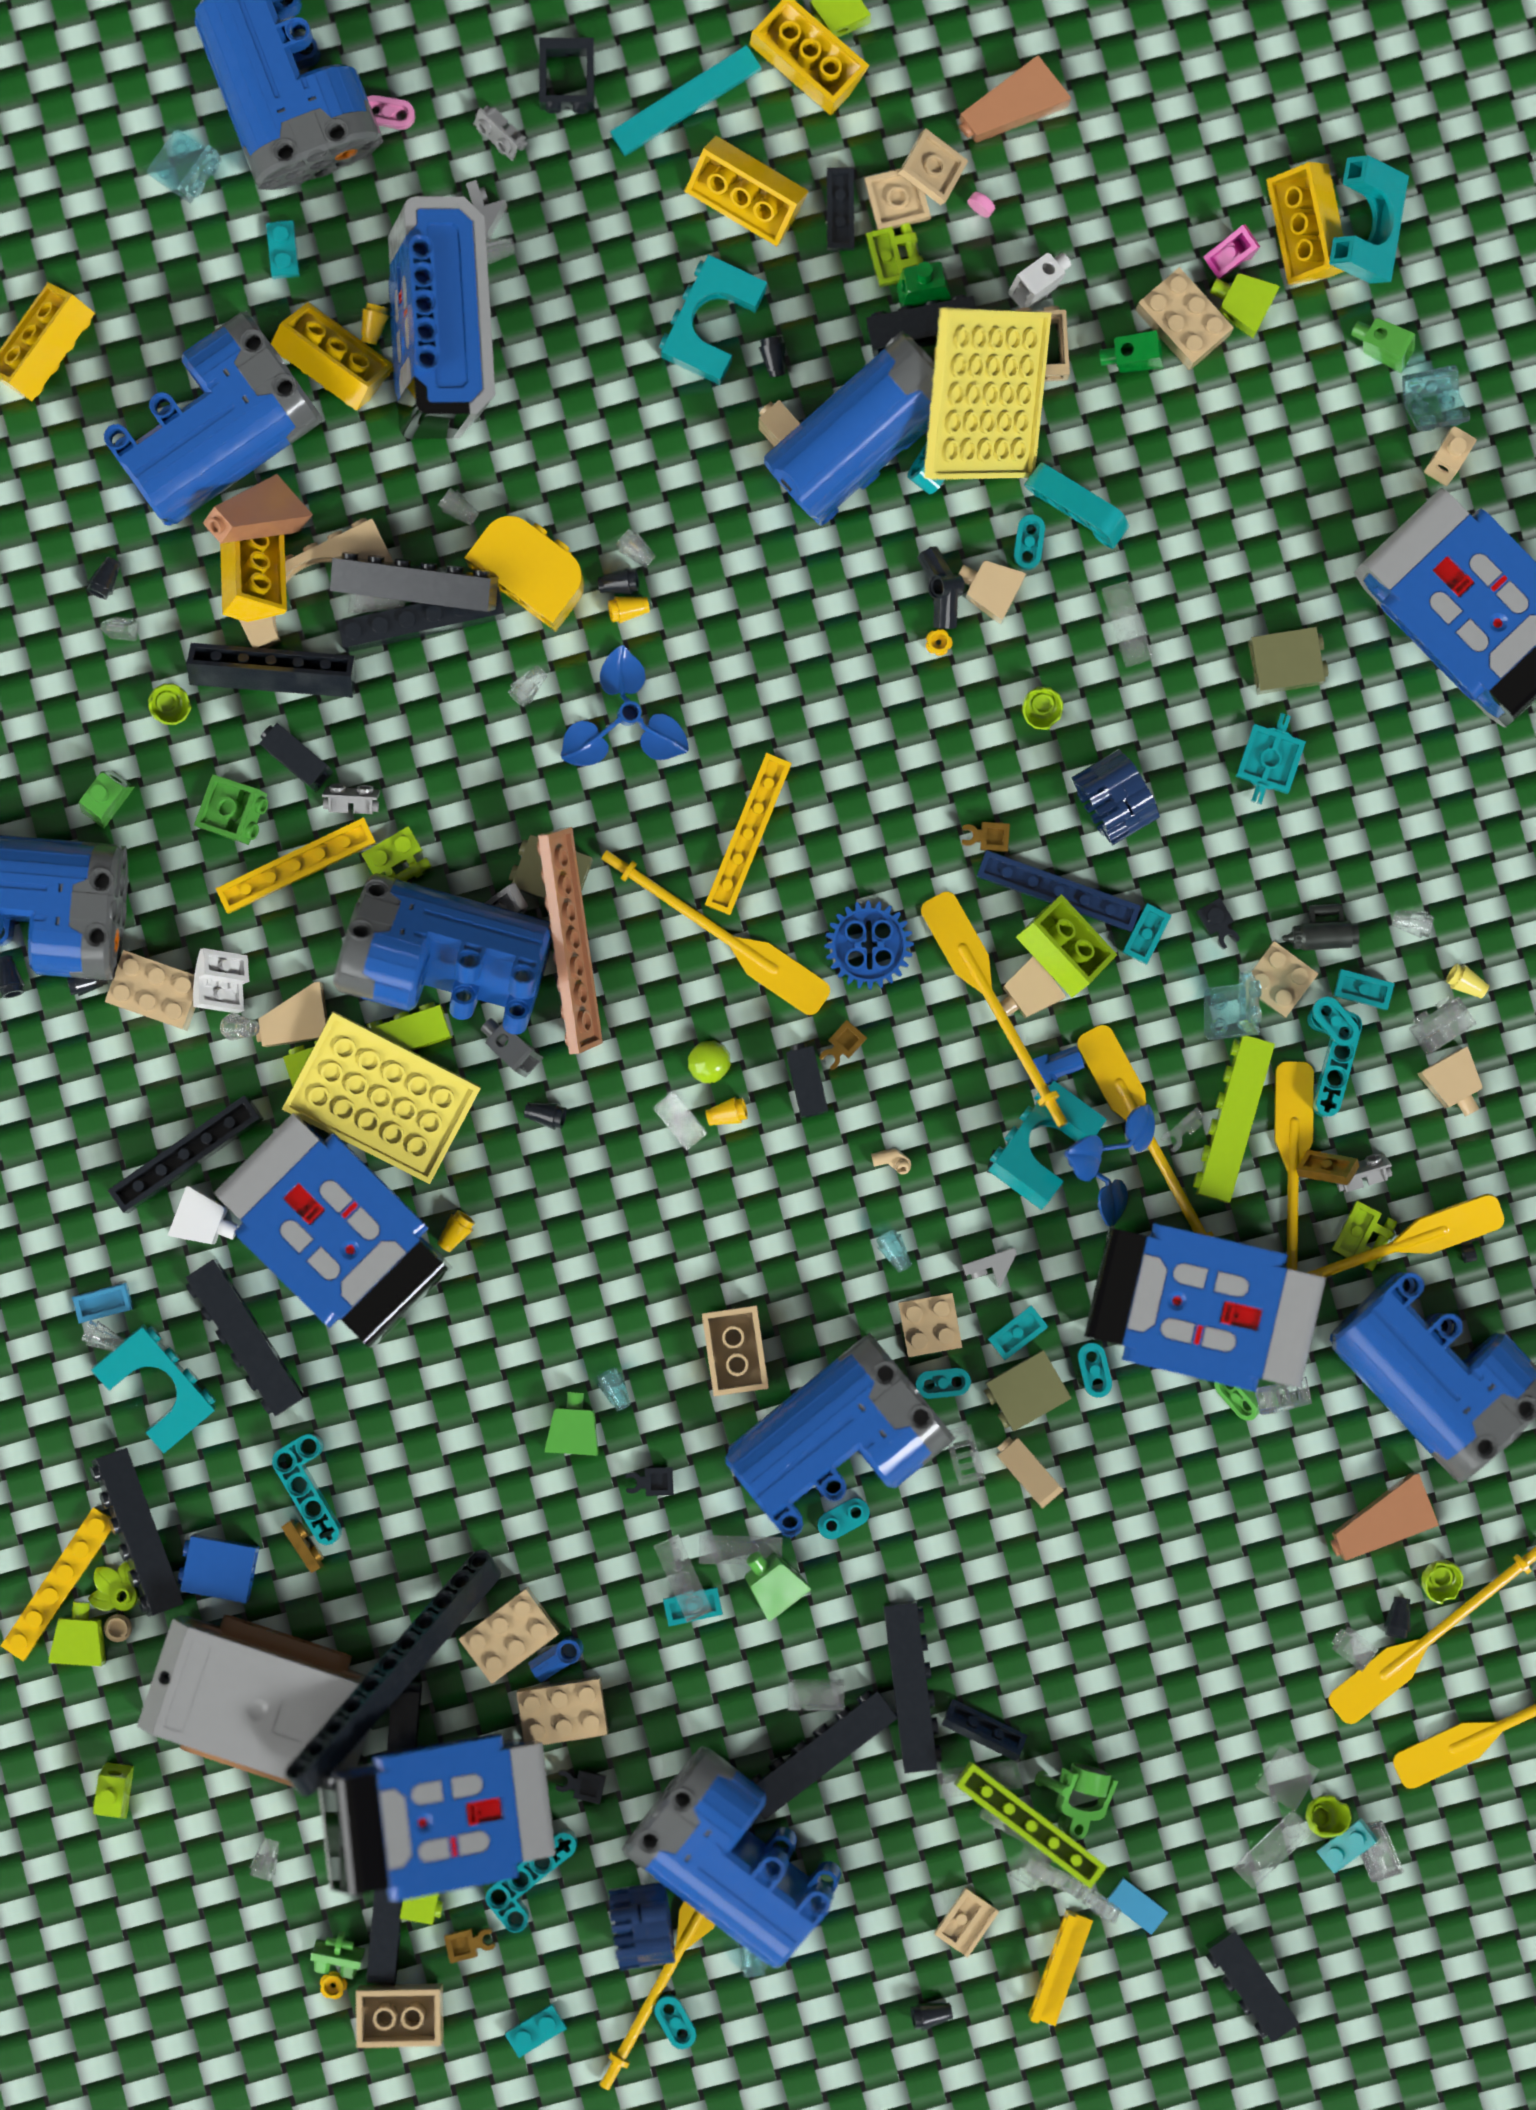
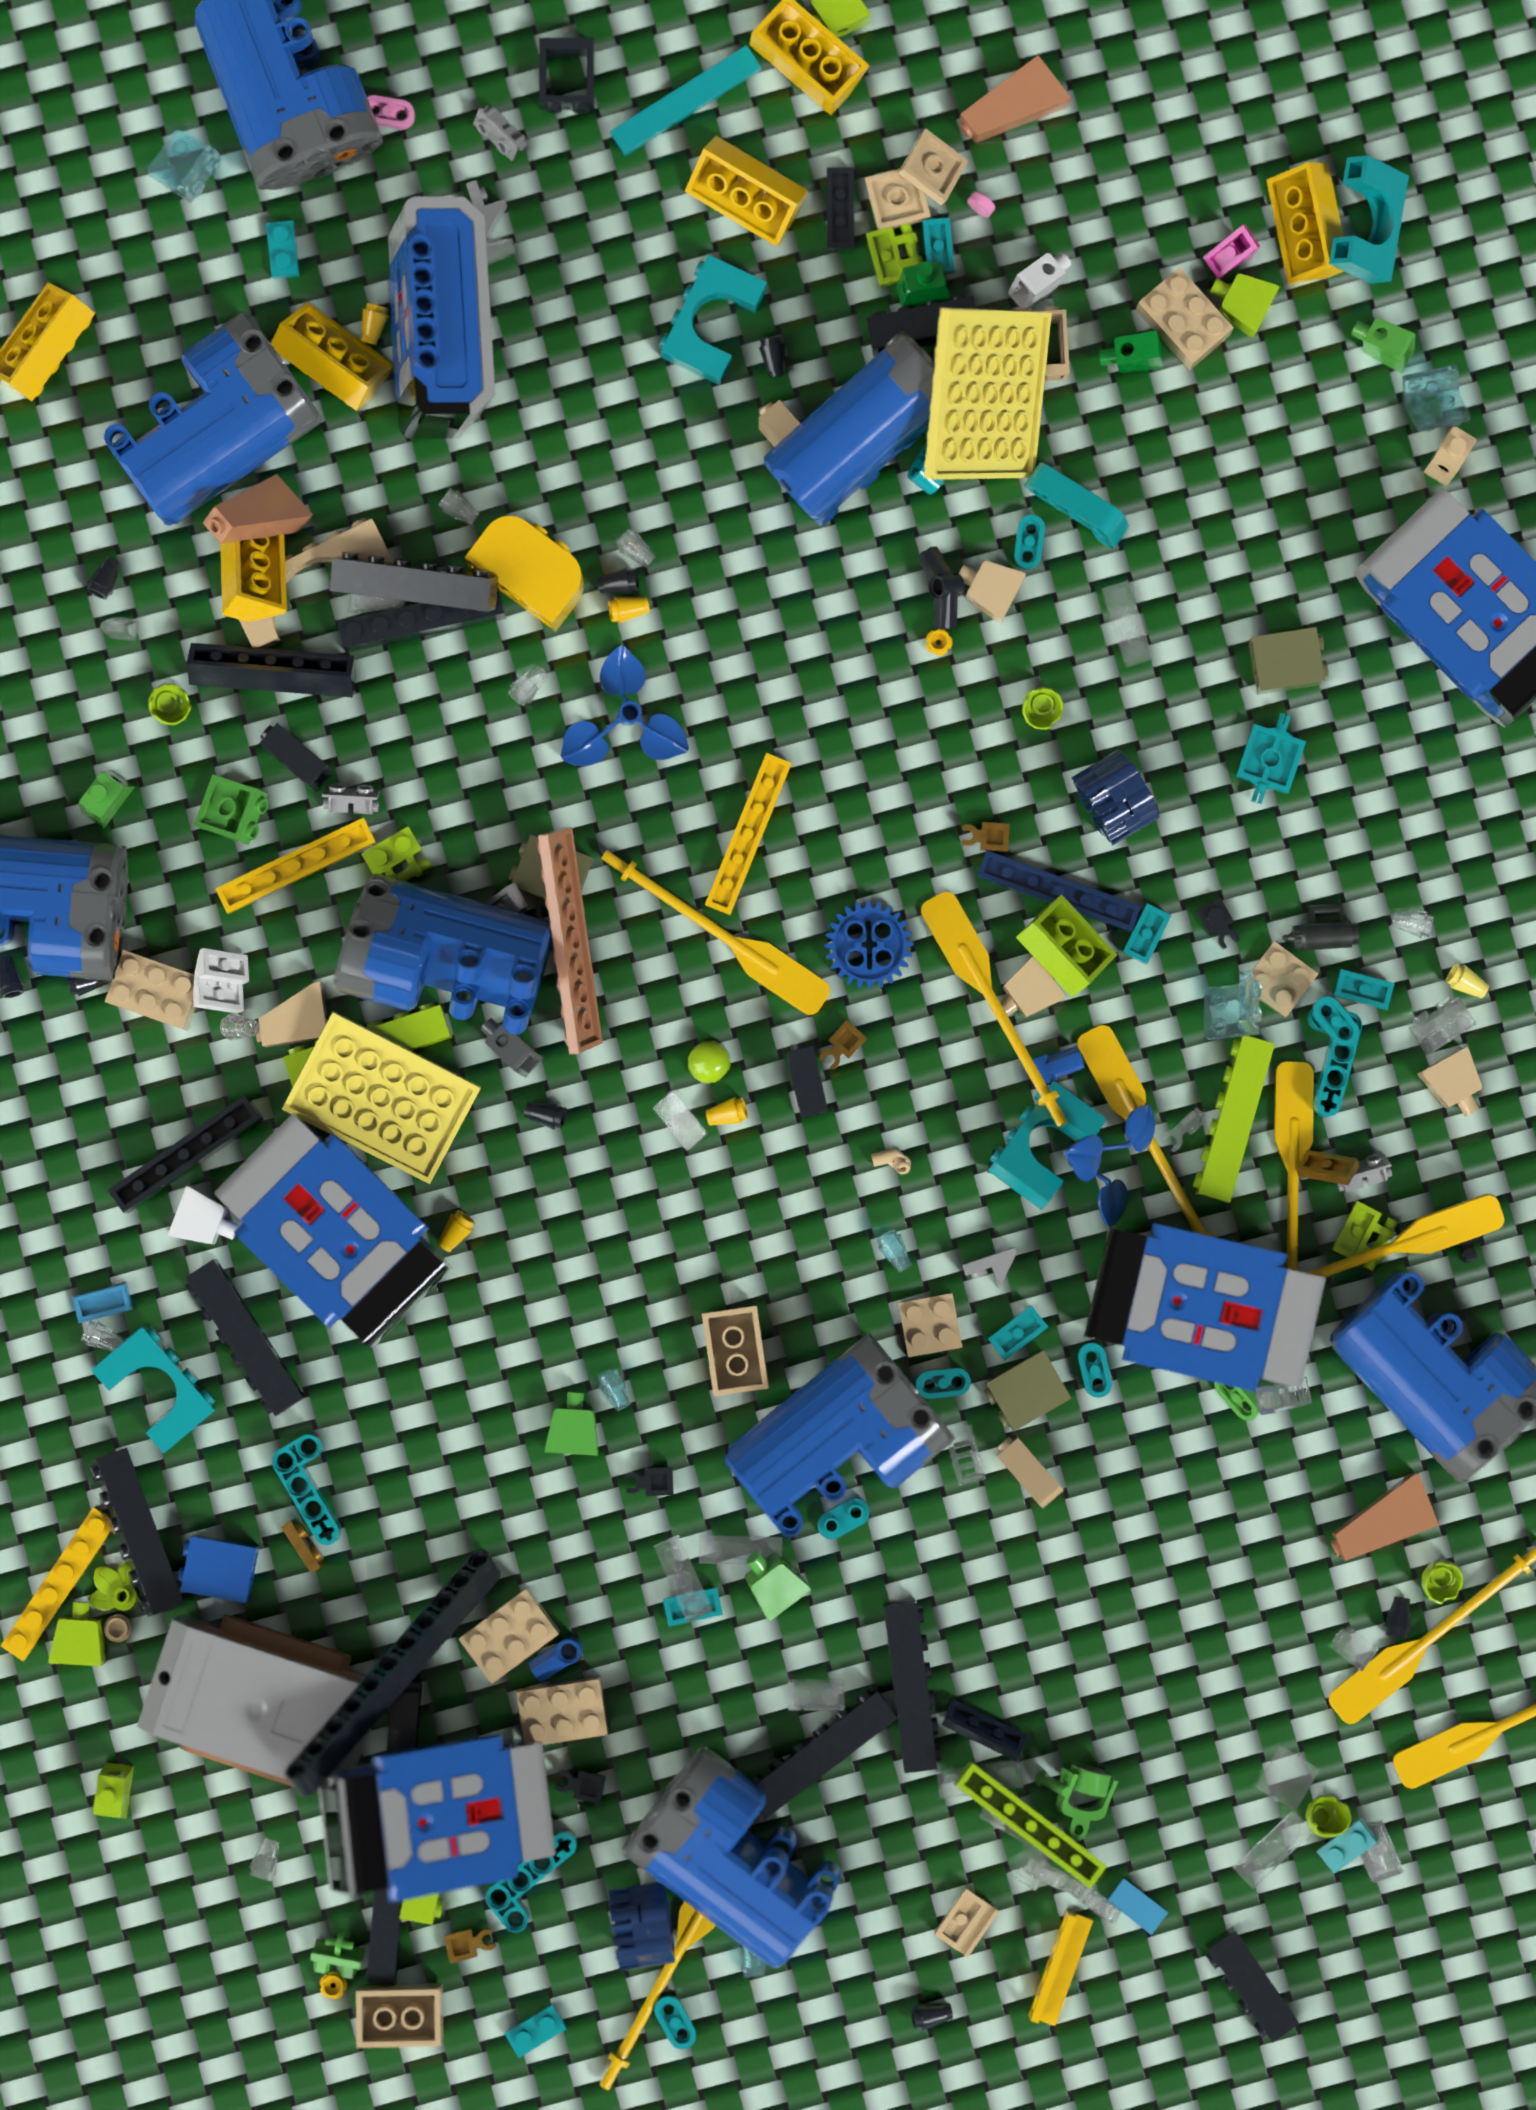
(939, 243): none -> teal plate

